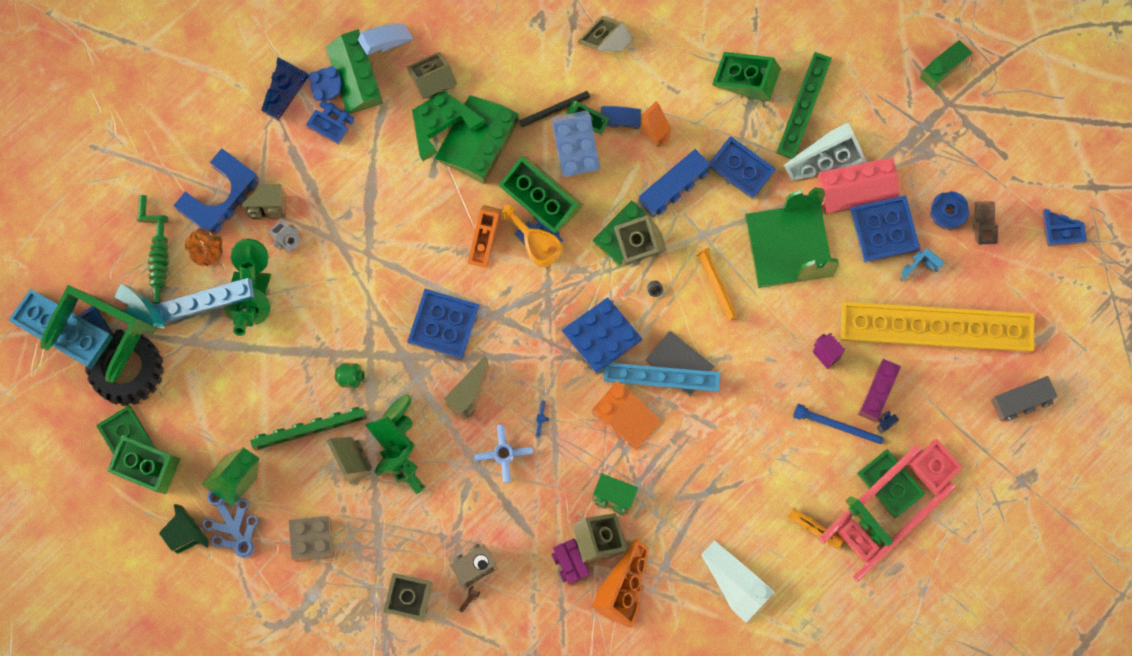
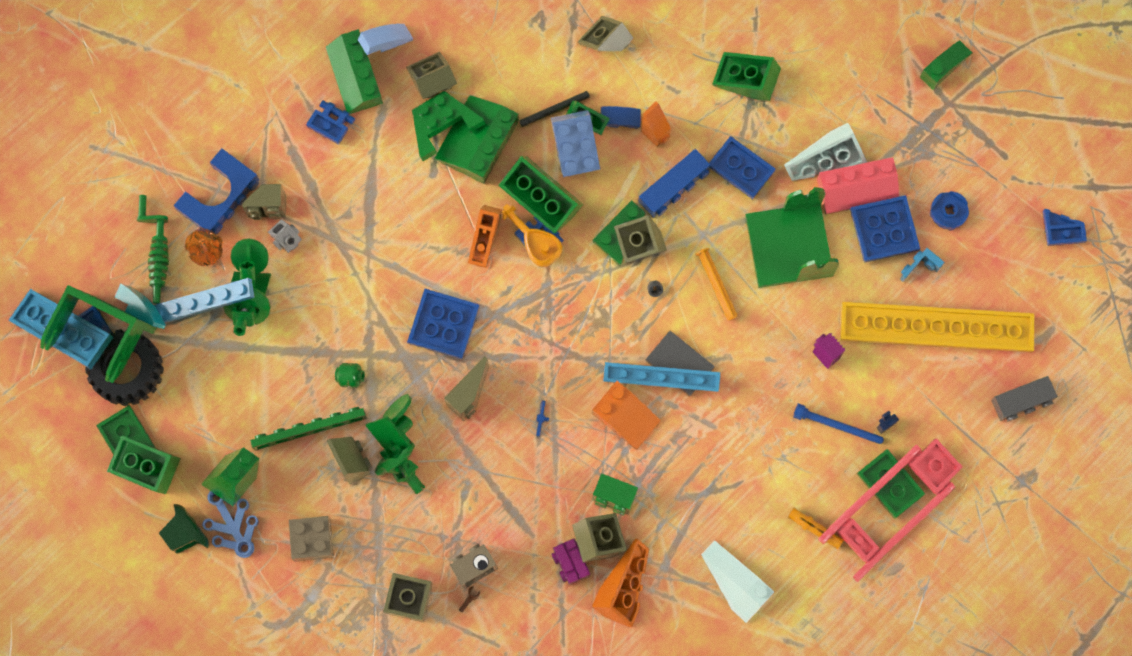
(284, 87): clear blue wing -> none
(325, 84): blue piece -> none
(503, 461): light blue bar -> none
(601, 335): blue plate -> none
(804, 105): green plate -> none
(868, 522): green plate -> none
(879, 390): magenta brick -> none
(984, 224): clear smoke brick -> none

